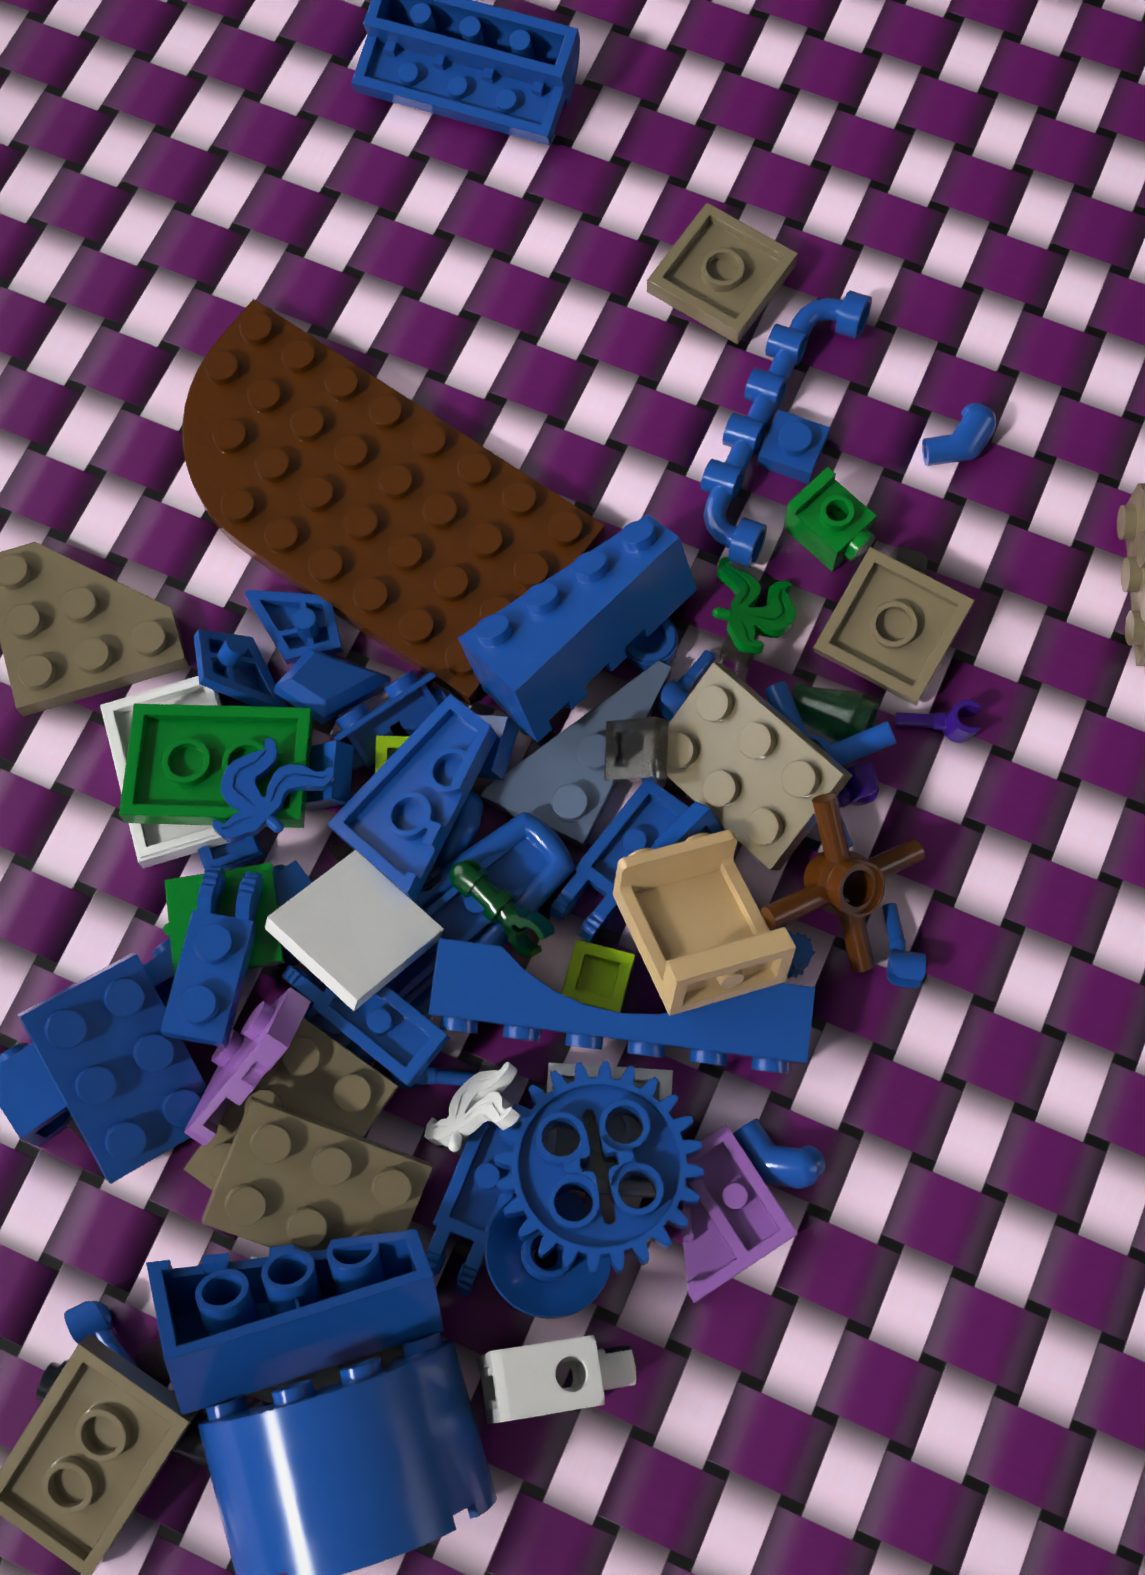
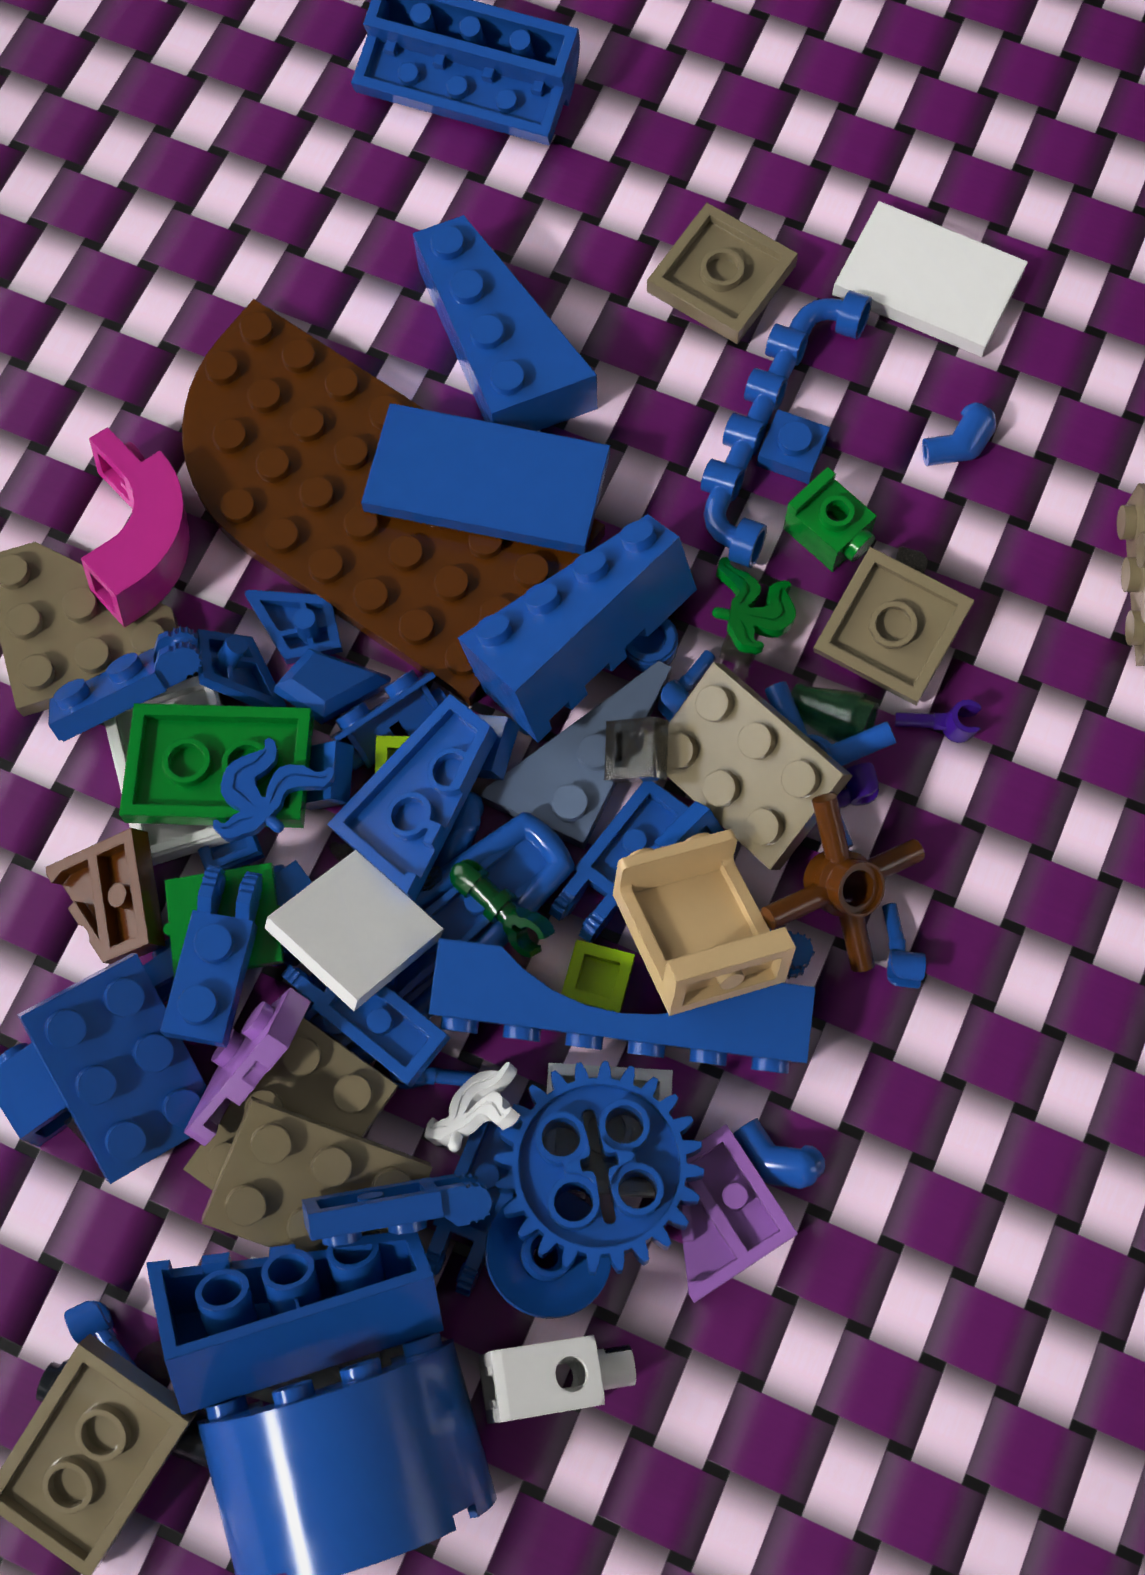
(114, 895): none -> reddish brown wing
(126, 681): none -> blue hinge
(149, 553): none -> dark pink arch
(399, 1206): none -> blue hinge
(486, 478): none -> blue tile
(504, 341): none -> blue wedge
(931, 278): none -> white tile

